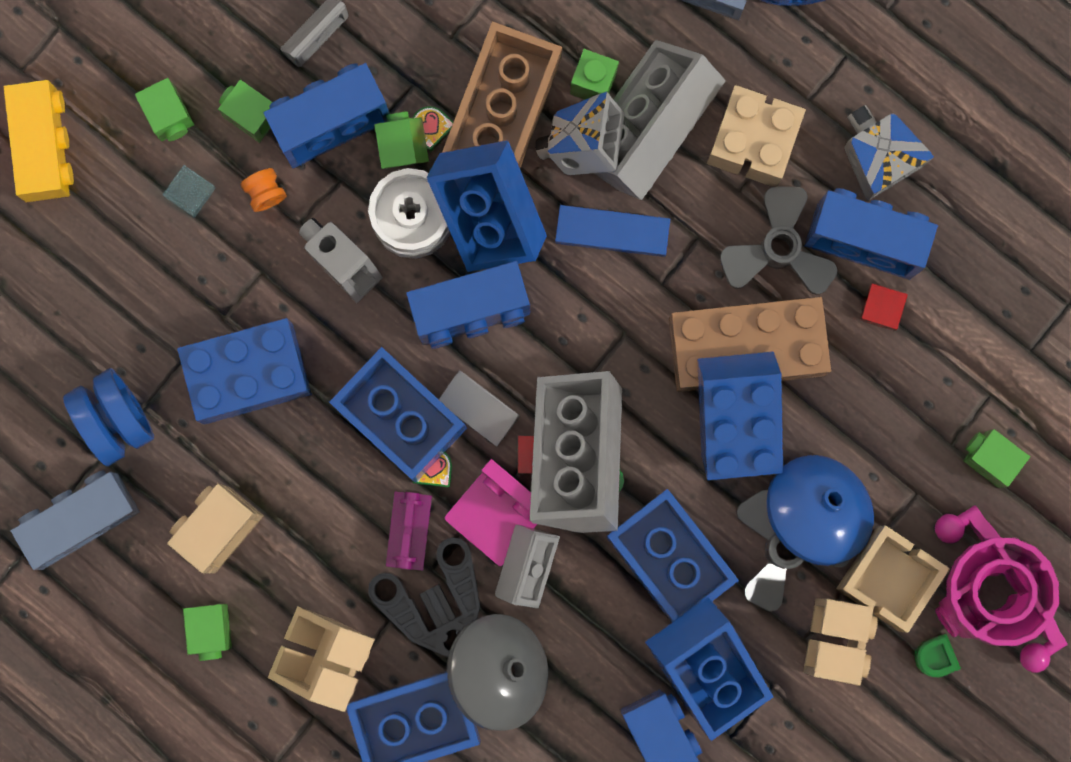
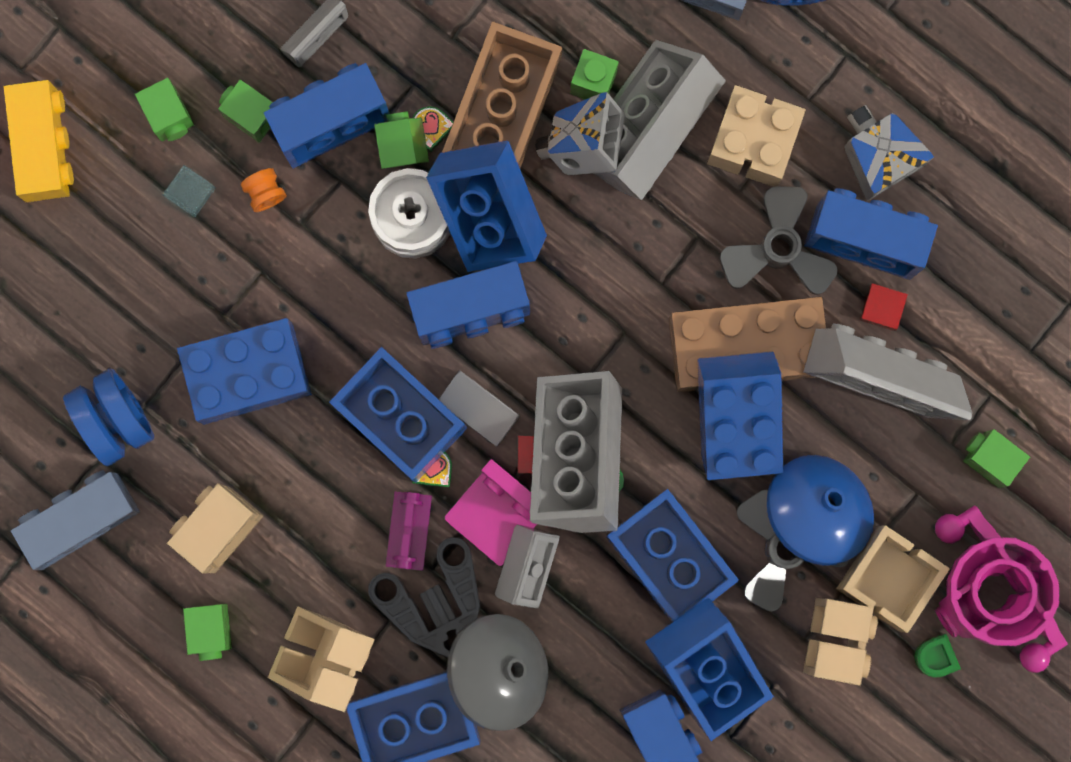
(340, 258): light grey torso -> none
(612, 231): blue tile -> none
(887, 374): none -> light grey slope

